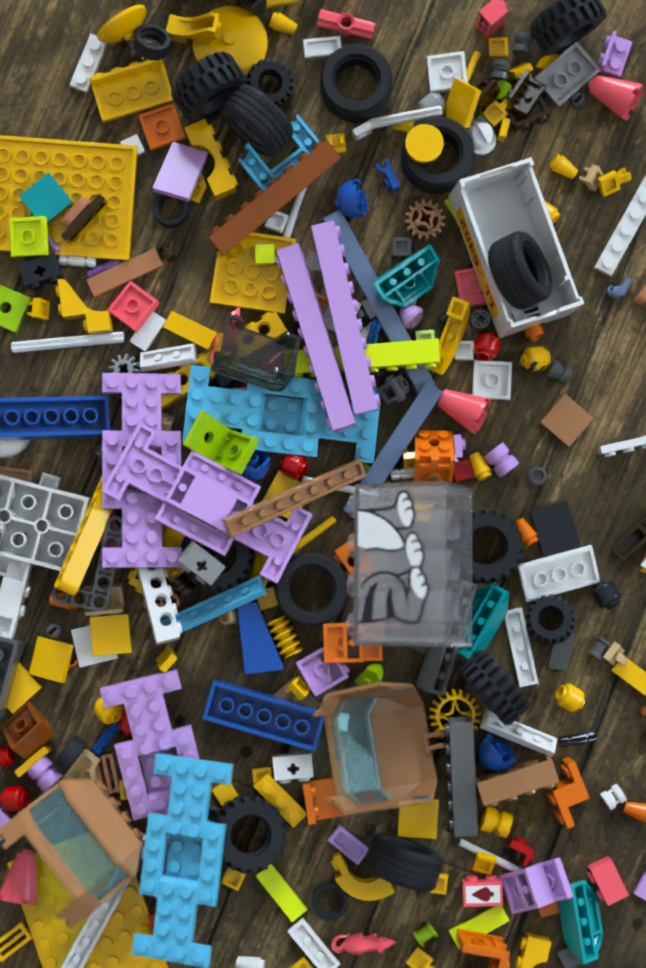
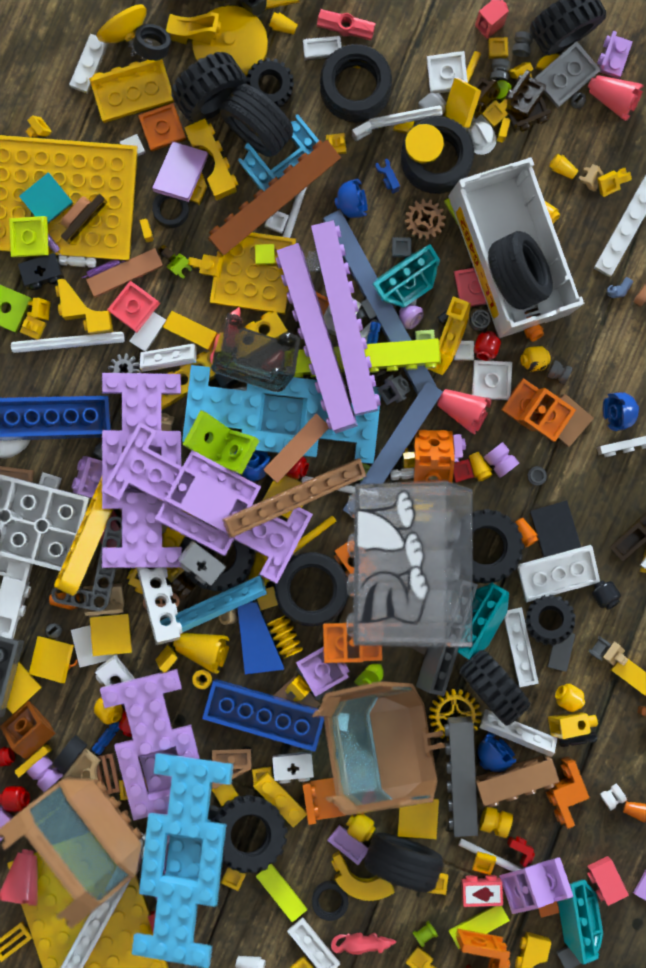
(32, 327): none -> yellow tile
(38, 127): none -> yellow tile
(88, 476): none -> lavender bracket
(111, 668): none -> white brick
(146, 230): none -> yellow tile
(178, 264): none -> lime tile
(197, 681): none -> yellow cone
(204, 649): none -> yellow cone
(208, 265): none -> yellow plate
(239, 758): none -> medium nougat wing
(296, 448): none -> nougat tile
(360, 827): none -> yellow head
(538, 410): none -> orange bracket
(571, 724): none -> yellow torso
(620, 410): none -> blue cylinder

